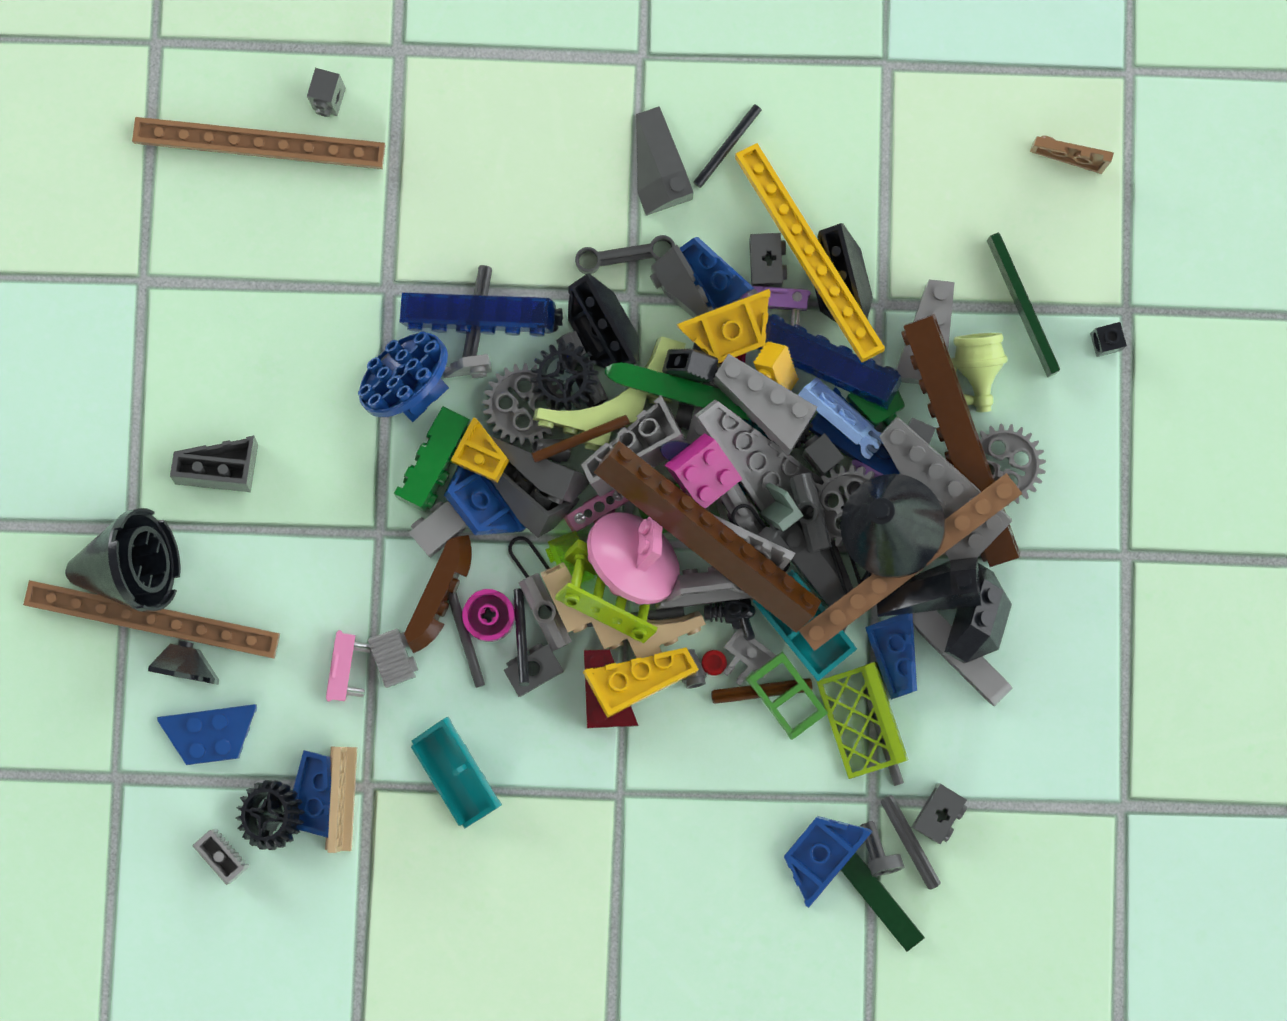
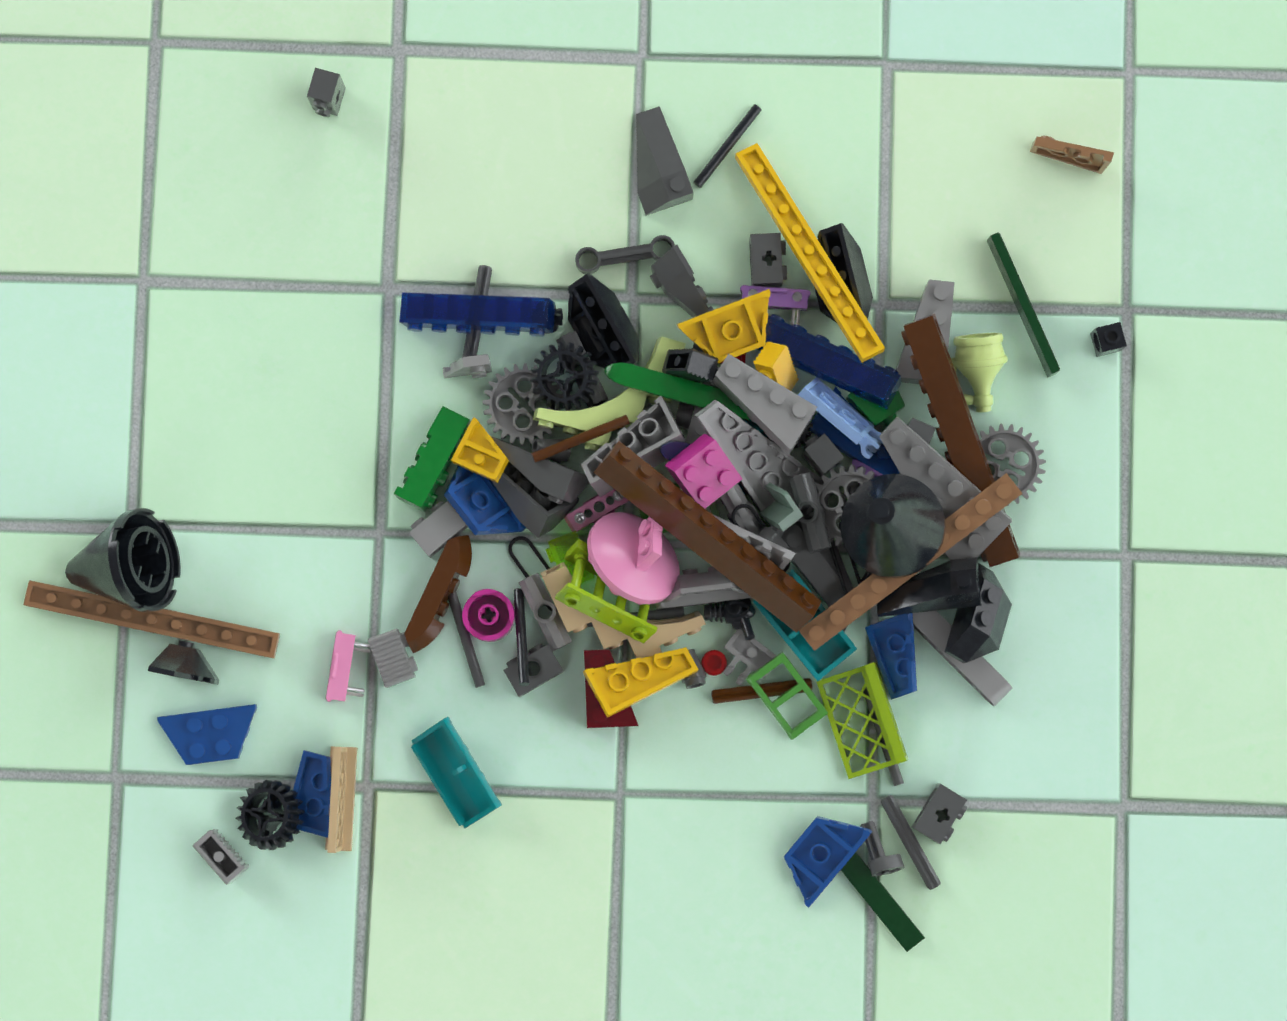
(217, 466): dark grey wedge -> none
(258, 143): medium nougat plate -> none
(406, 378): blue bracket -> none
(714, 275): blue wing -> none

